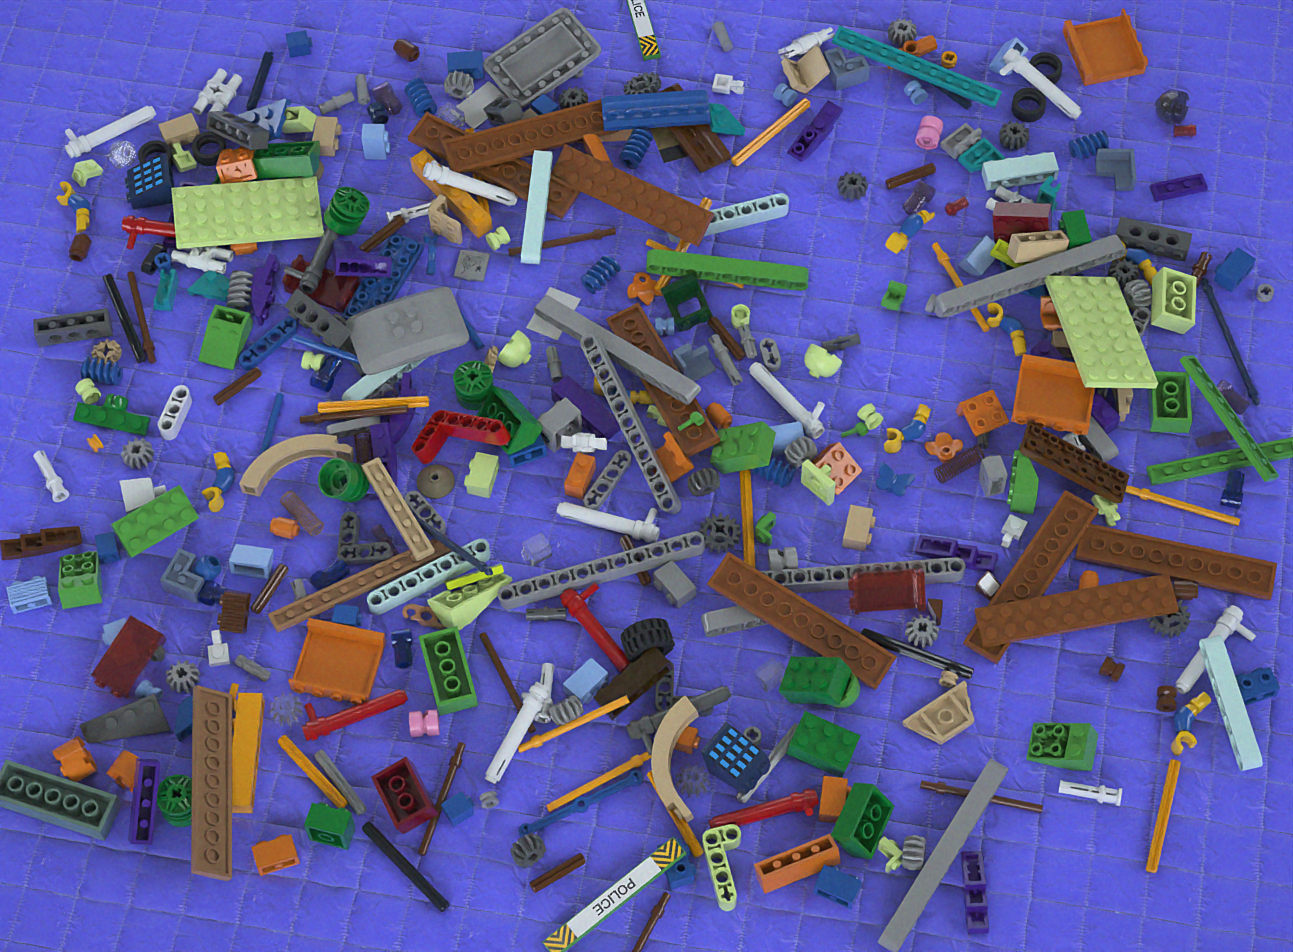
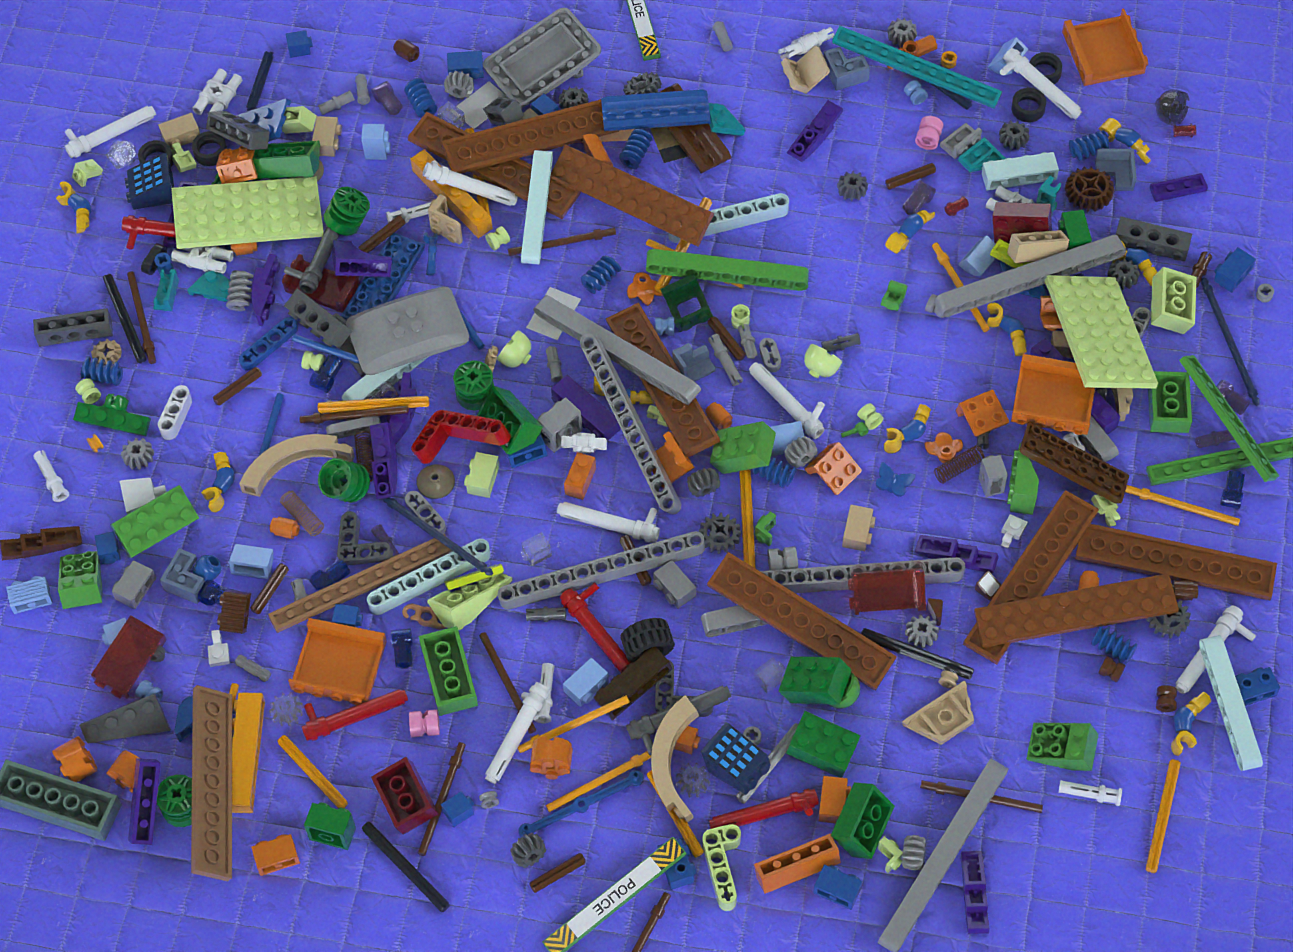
(80, 247): reddish brown brick -> none
(133, 584): none -> light grey brick
(187, 672): light grey gear -> none
(225, 337): bright green slope -> none
(340, 782): light grey axle -> none
(377, 113): dark blue wheel -> none
(397, 509): tan plate -> none
(471, 265): light grey piece -> none
(551, 757): none -> orange brick
(566, 710): light grey gear -> none
(605, 480): light grey beam -> none
(695, 418): bright green hand -> none
(725, 84): white plate -> none
(770, 132): light orange axle -> none
(784, 94): medium blue wheel -> none
(818, 481): yellowish green hinge -> none
(1090, 194): none -> reddish brown gear
(1114, 644): none -> blue piece
(1126, 136): none -> yellow piece
(1137, 294): light grey gear -> none

